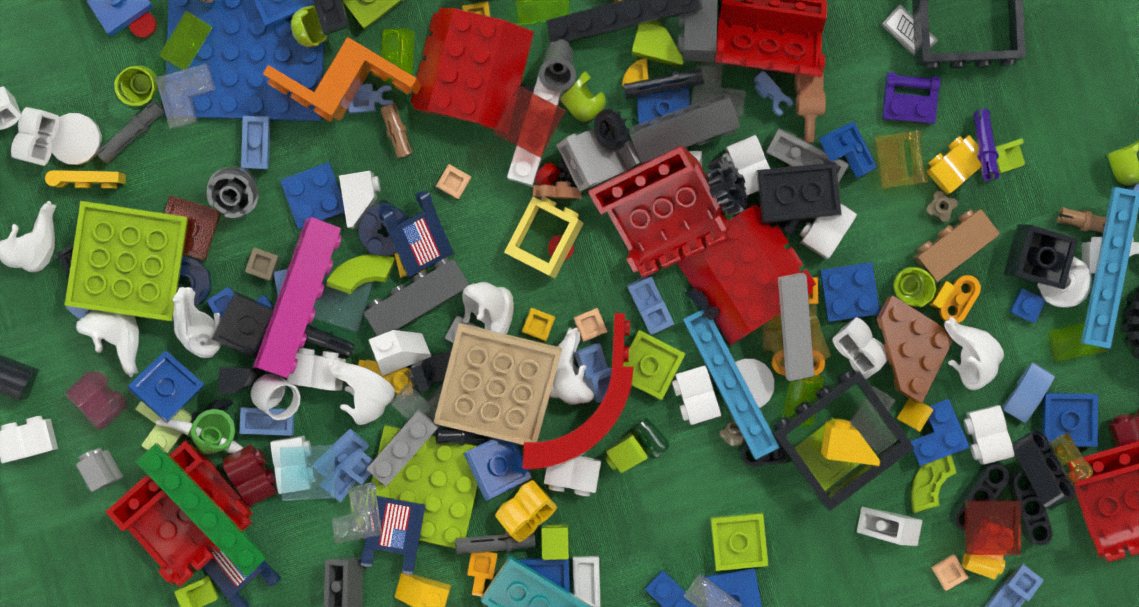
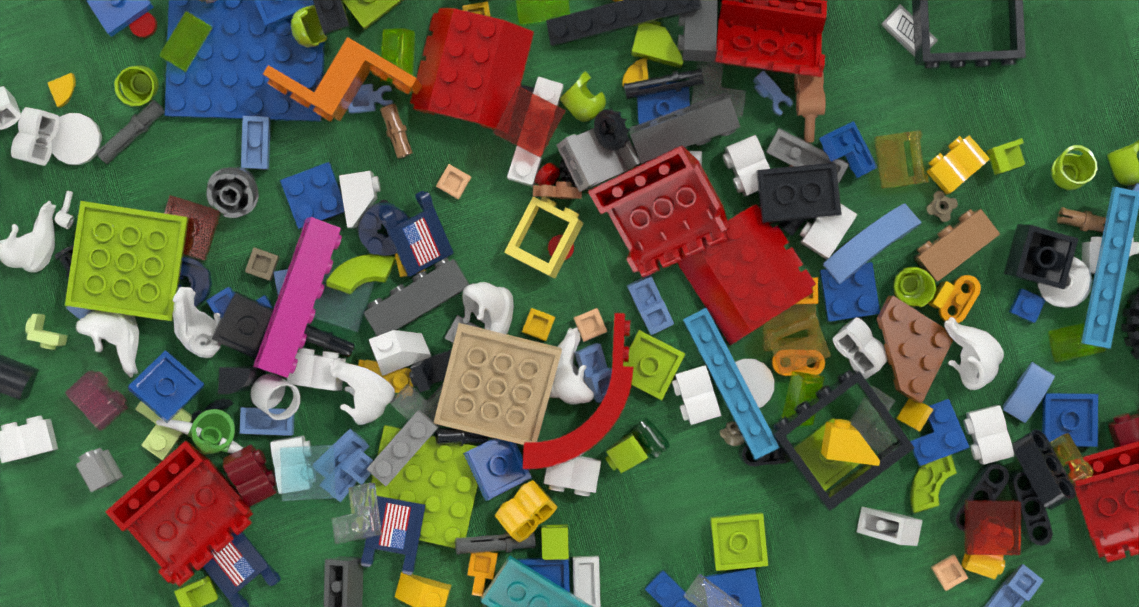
(47, 339): none -> yellowish green bracket
(62, 89): none -> yellow tile
(62, 218): none -> white hand
(84, 179): yellow plate -> none
(177, 91): clear plate -> none
(201, 509): green plate -> none
(558, 66): dark grey plant -> none
(702, 301): black piece -> none
(727, 185): black gear -> none
(796, 326): light grey tile -> none
(871, 242): none -> medium blue slope
(910, 107): dark purple plate -> none
(987, 152): dark purple pin -> none
(1083, 167): none -> lime helmet

